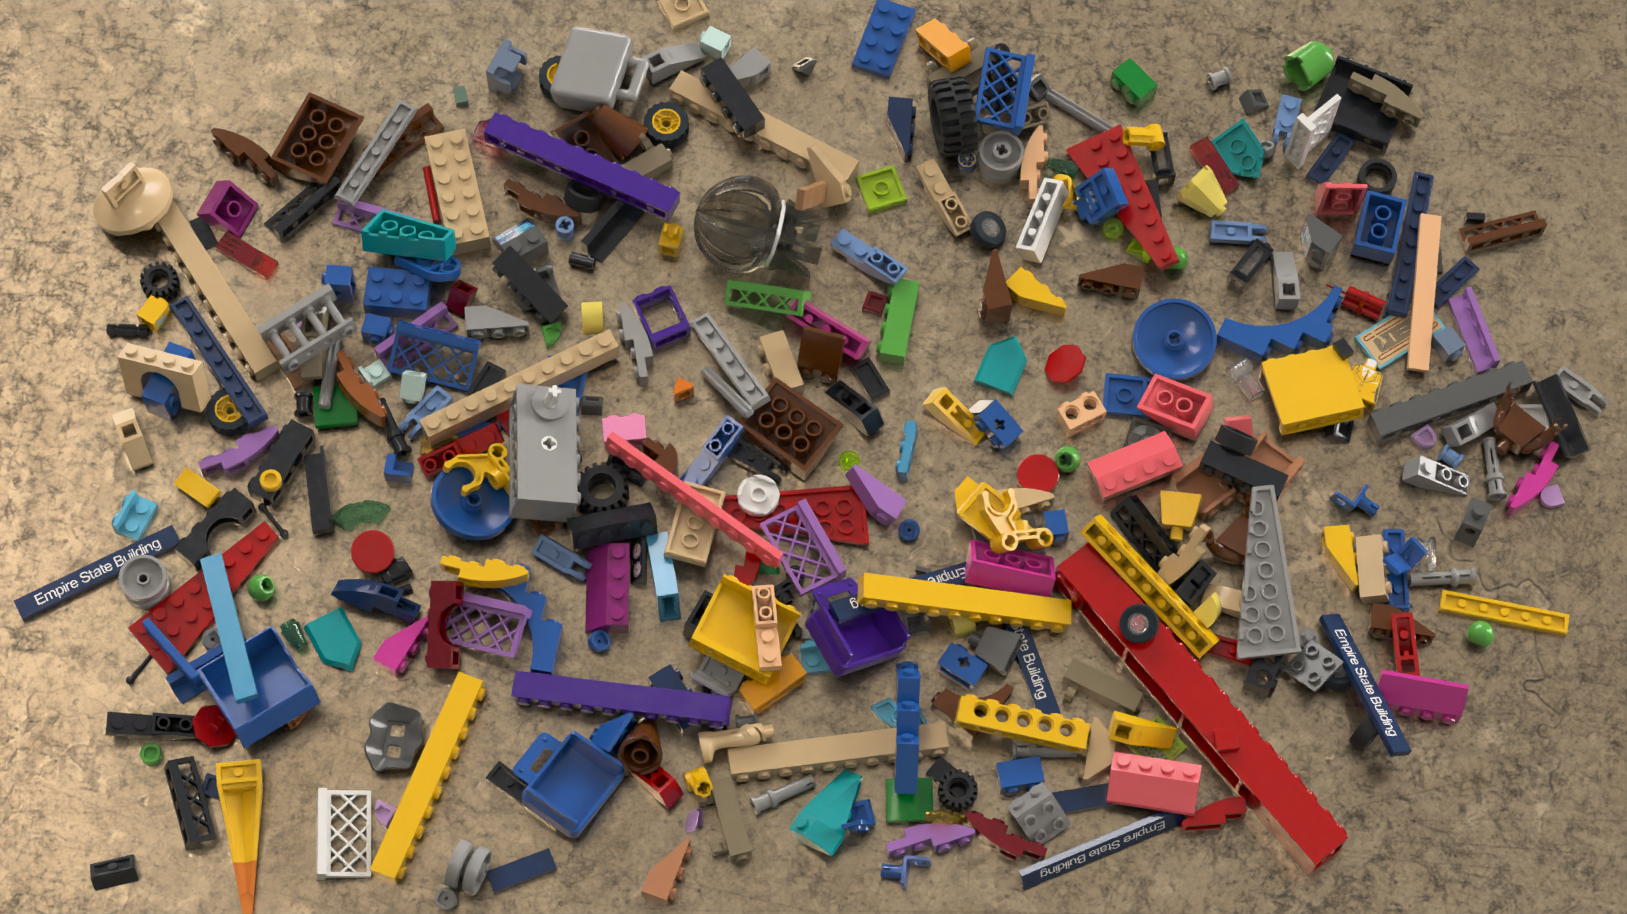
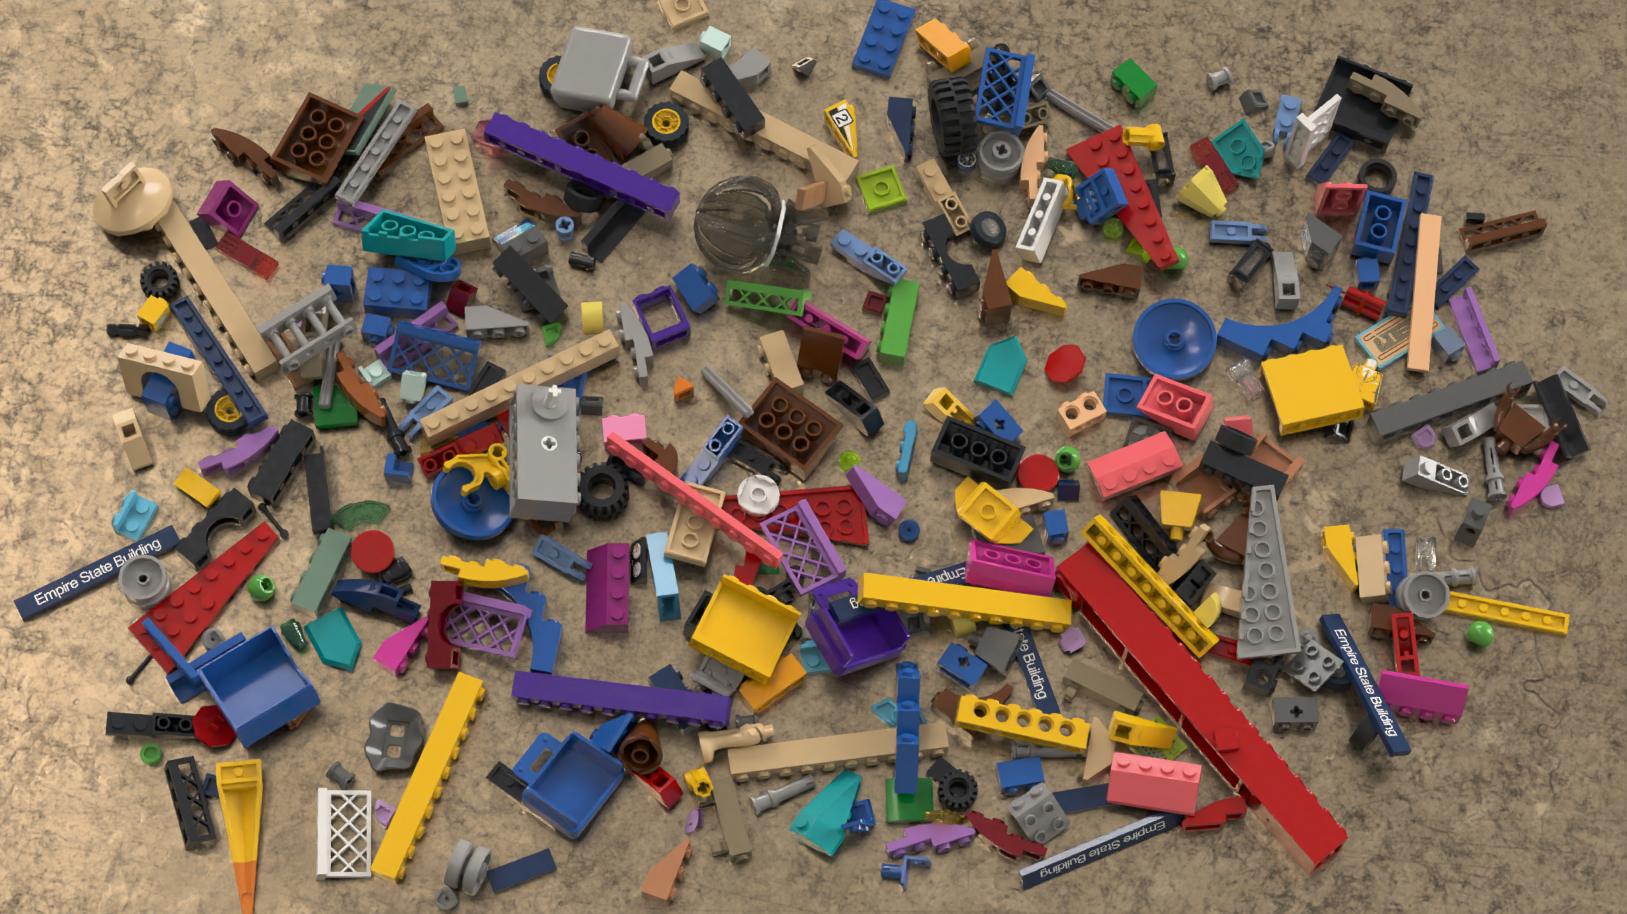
(114, 872): black slope -> none
(229, 628): dark azure tile -> none
(270, 480): yellow tile -> none
(322, 573): none -> sand green brick
(340, 775): none -> dark grey bush
(372, 105): none -> sand green tile
(431, 194): red bar -> none
(501, 71): sand blue panel -> none
(599, 641): blue tile -> none
(612, 525): black brick -> none
(671, 239): yellow brick -> none
(696, 288): none -> blue brick
(730, 361): light grey tile -> none
(766, 628): light nougat slope -> none
(842, 124): none -> yellow slope
(960, 277): none -> black arch
(977, 453): none -> black slope
(980, 406): white sticker -> none
(1008, 532): yellow piece -> none
(1068, 490): none -> dark blue slope
(1072, 640): none -> lavender piece
(1139, 623): black wheel -> none
(1304, 707): none -> dark grey brick
(1308, 64): bright green cylinder -> none
(1343, 349): black piece -> none
(1360, 500): blue bracket -> none
(1366, 273): none -> blue brick
(1405, 557): blue bracket -> none
(1434, 597): none -> light grey wheel
(1450, 457): medium blue bush -> none

